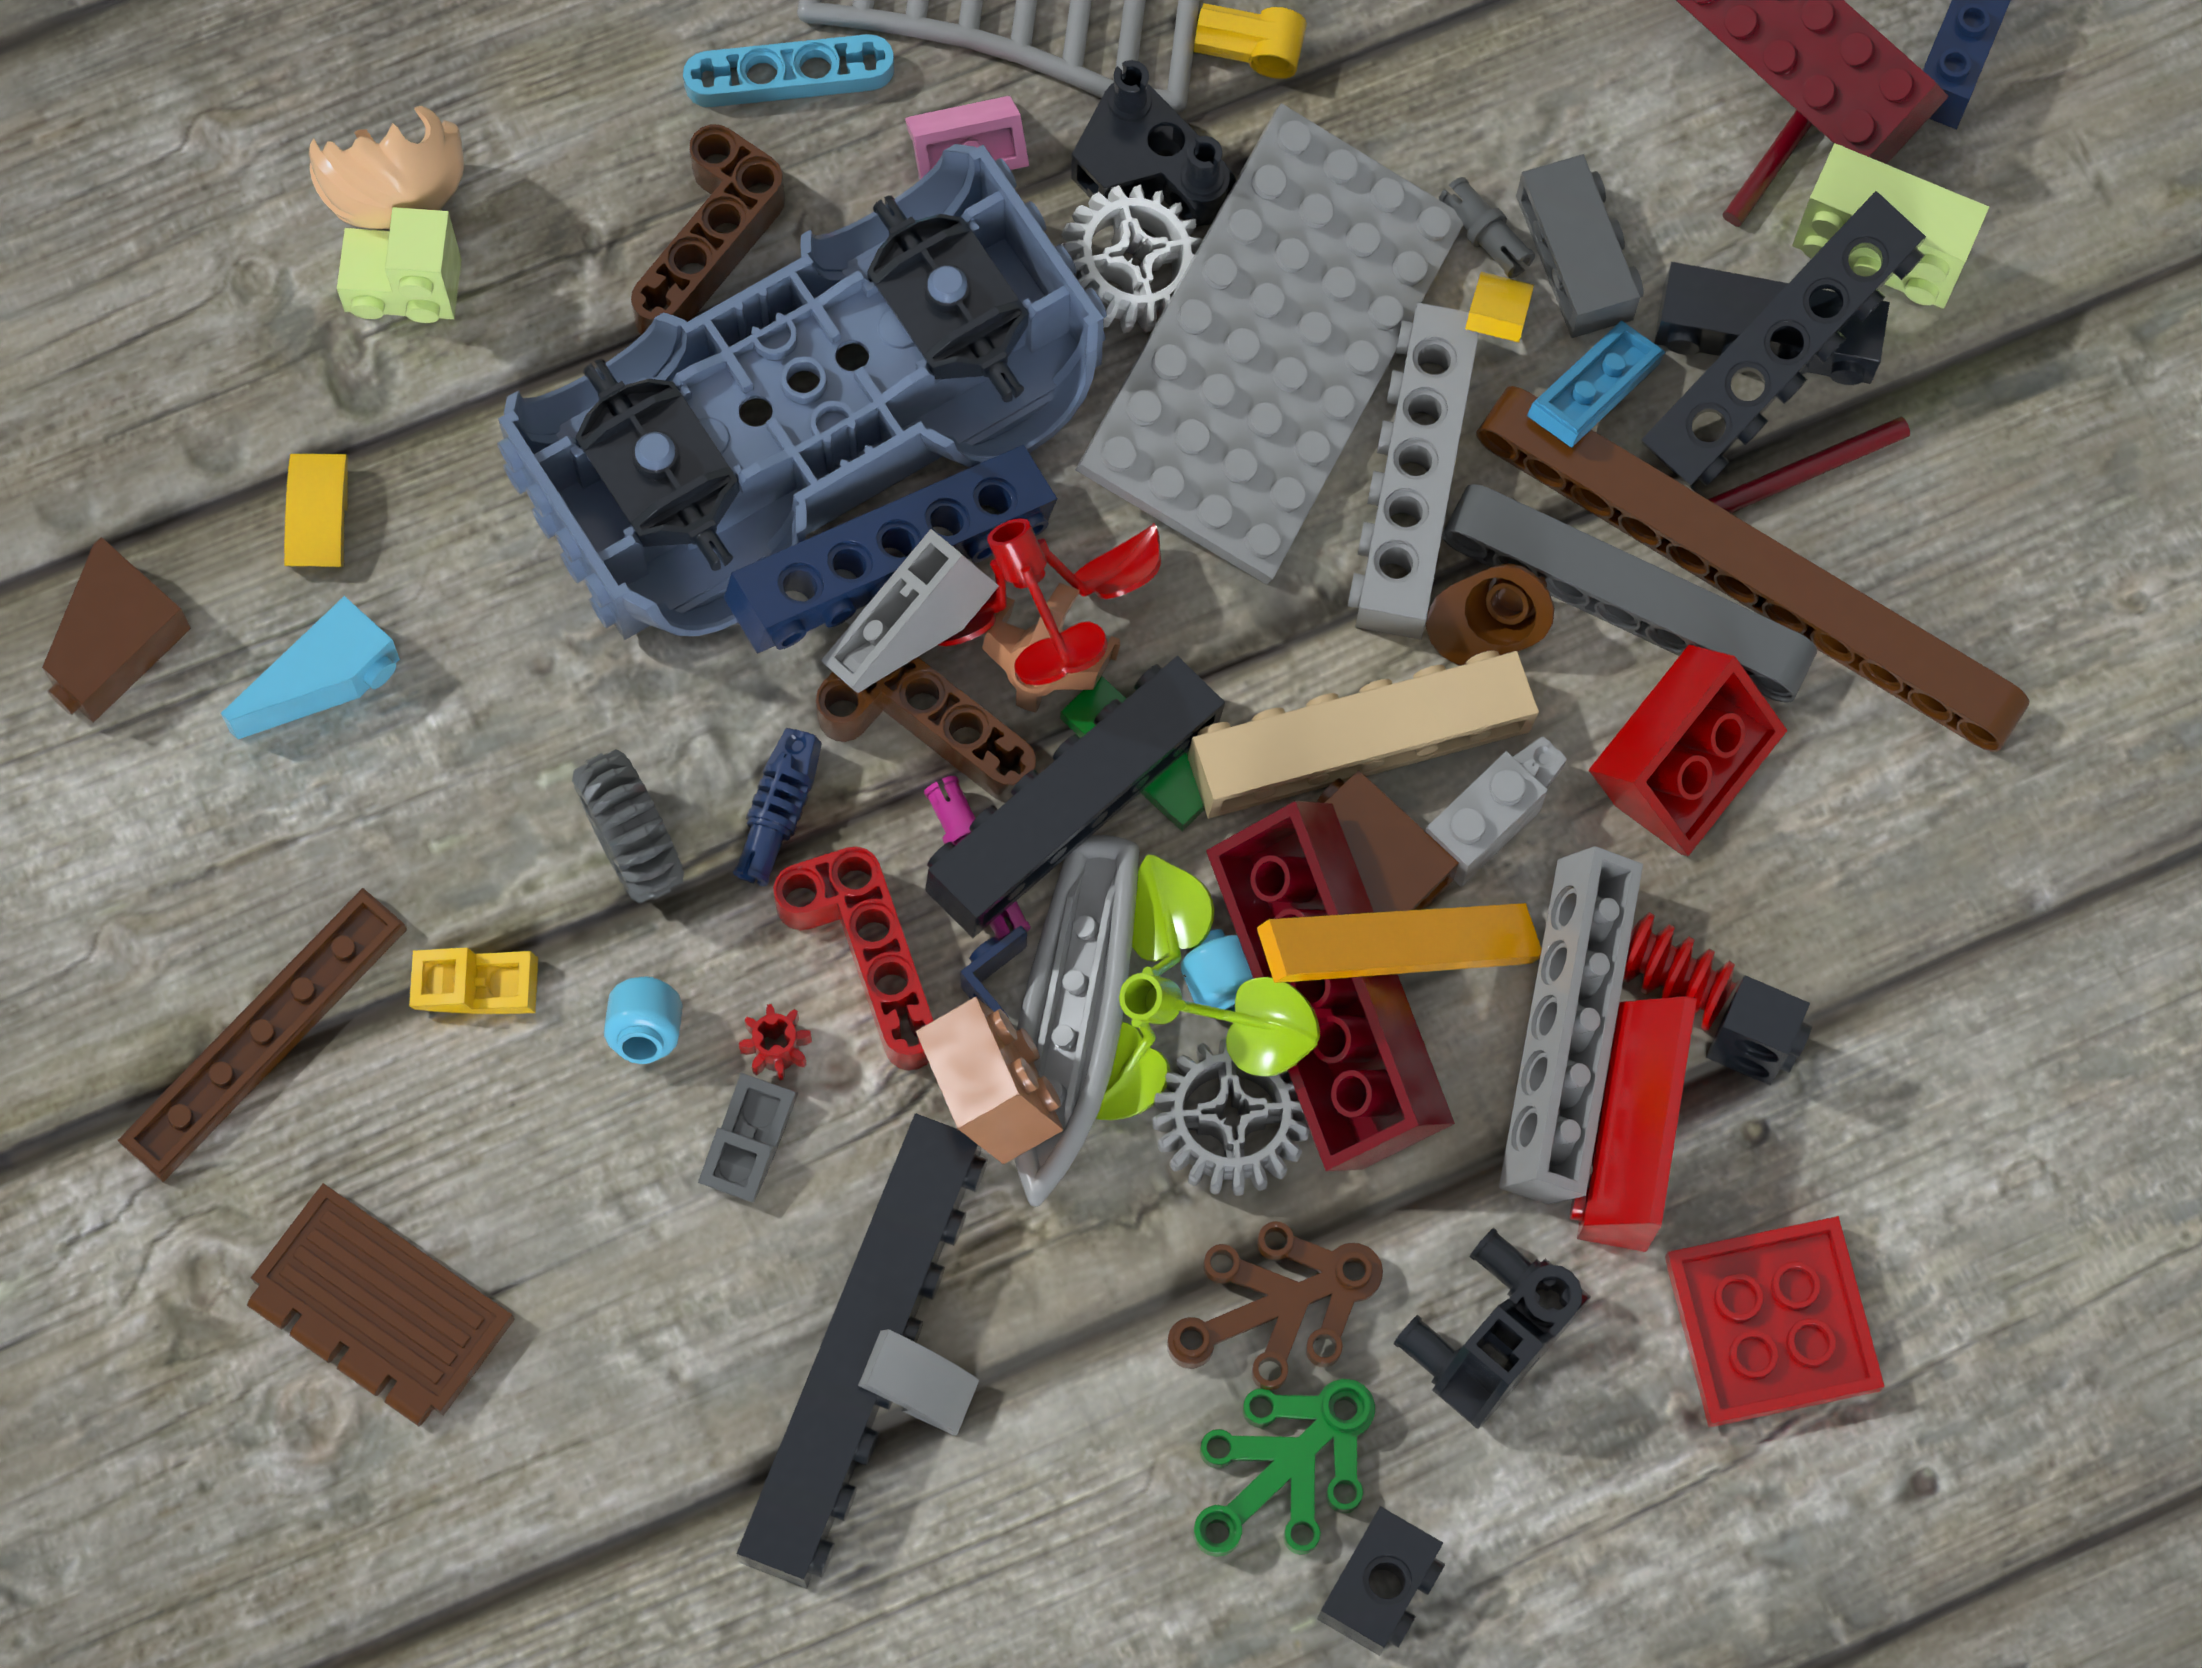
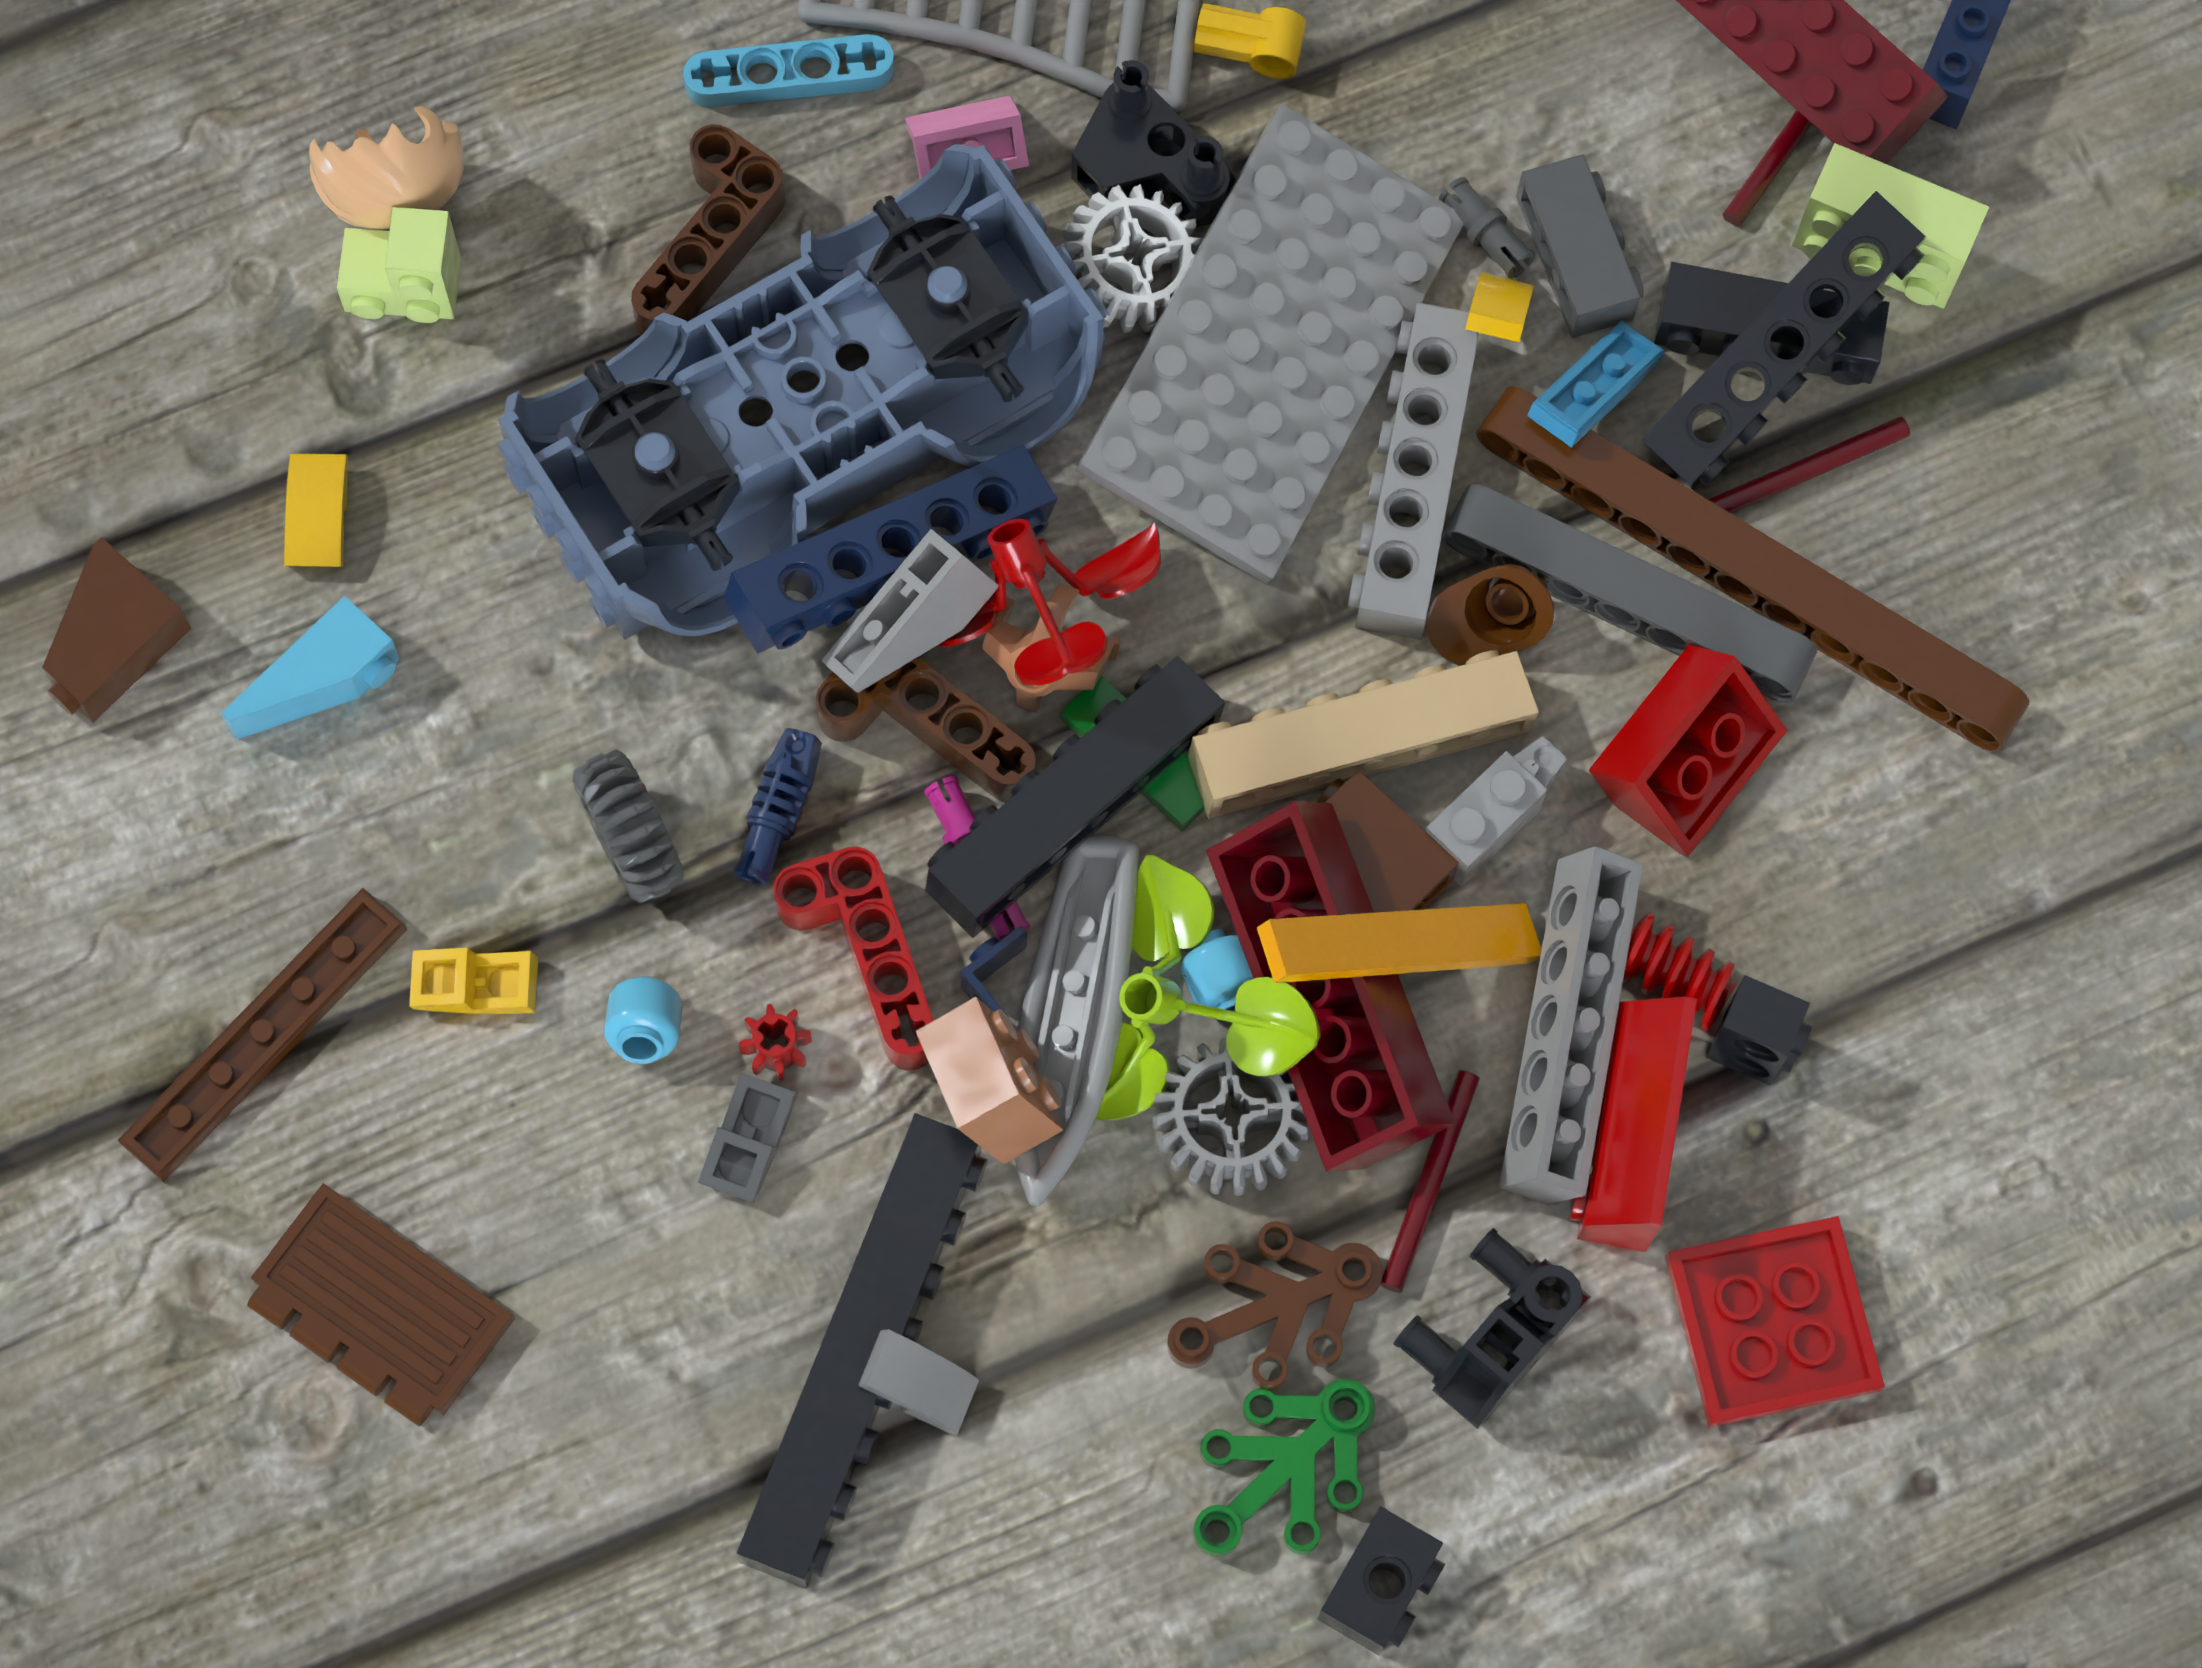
(1429, 1184): none -> dark red bar

